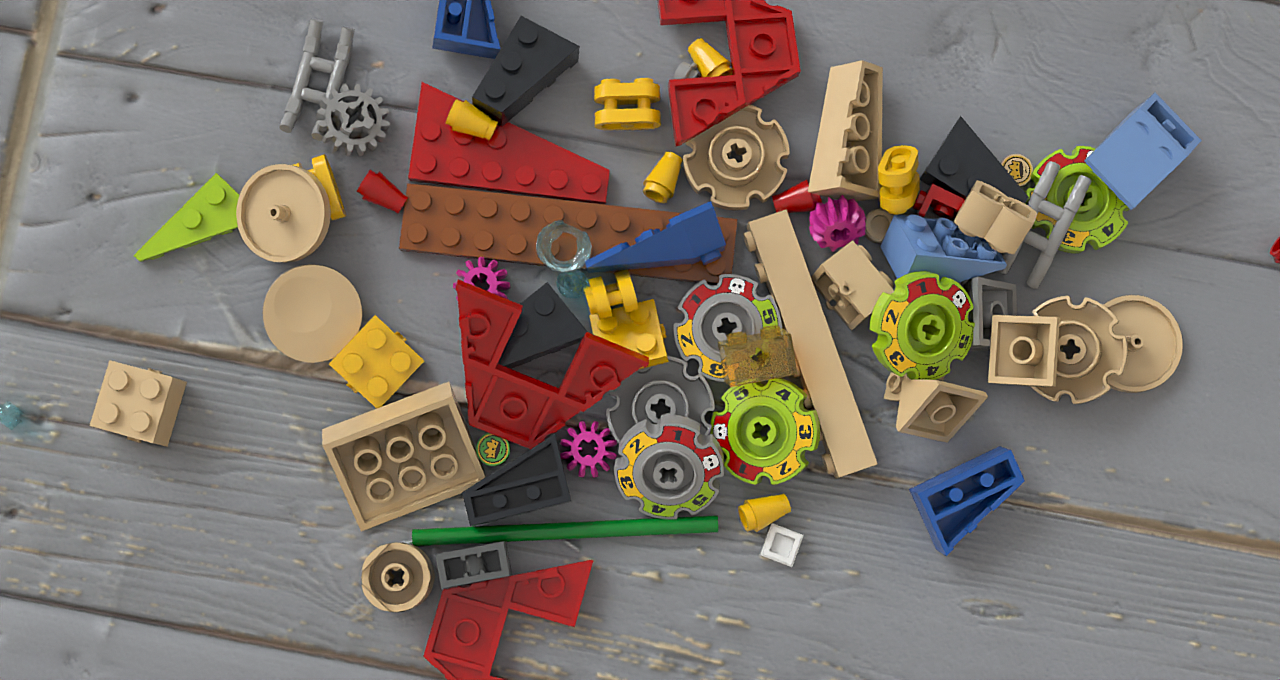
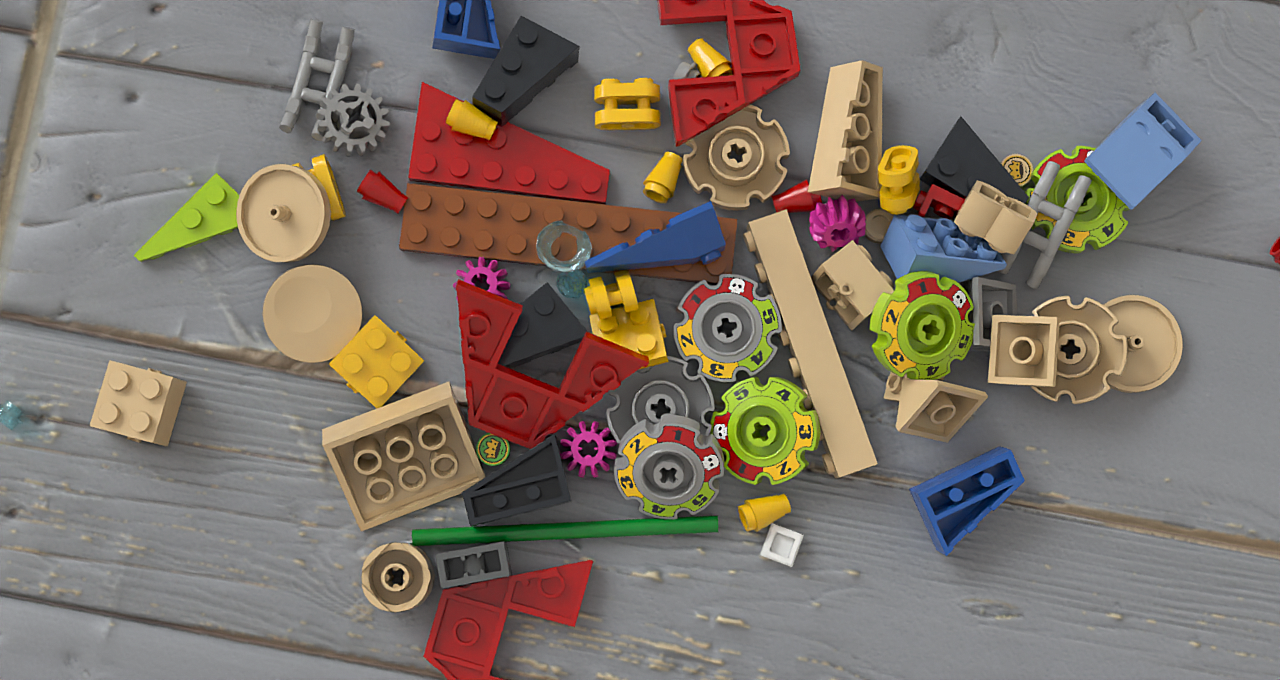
(774, 363): clear yellow brick -> none

